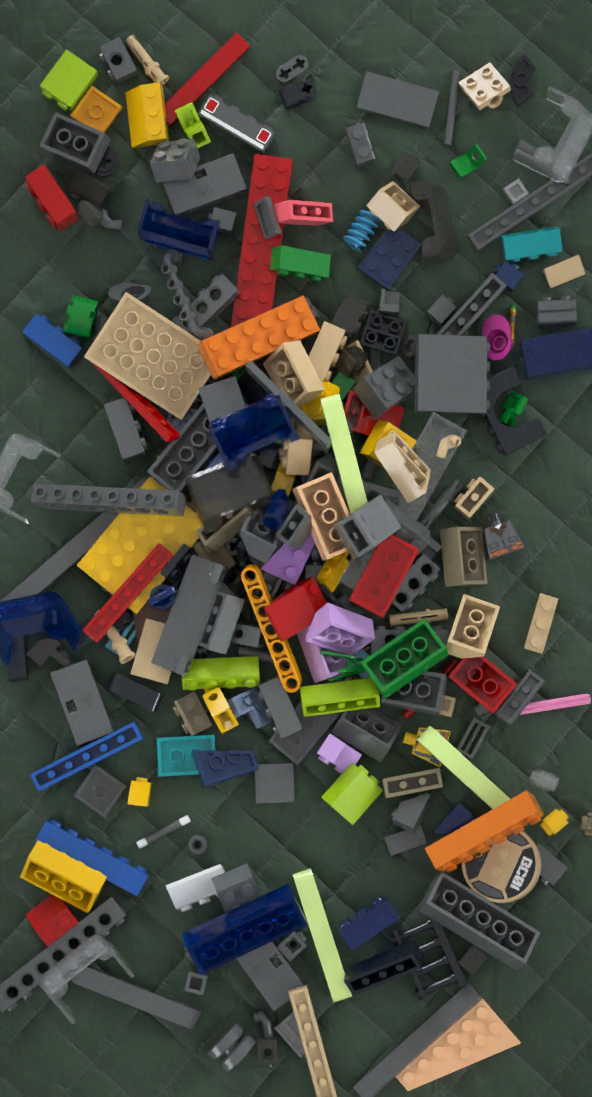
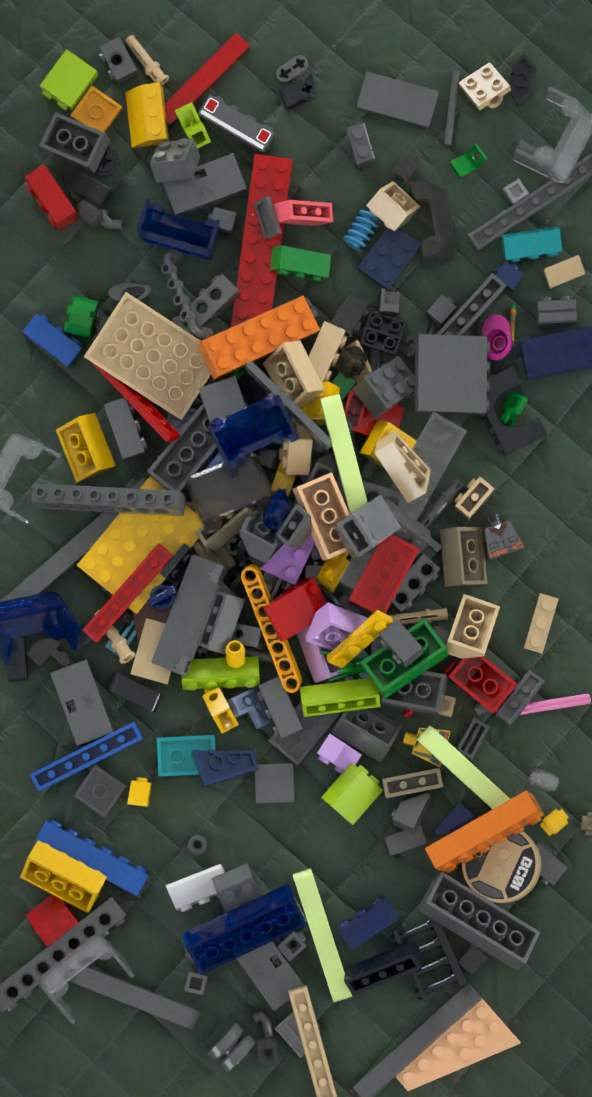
(85, 447): none -> yellow slope
(164, 831): dark grey bar -> none
(192, 713): dark tan bracket -> none
(235, 654): none -> yellow brick
(359, 639): none -> yellow plate
(400, 643): none -> dark grey brick
(447, 443): tan arm -> none

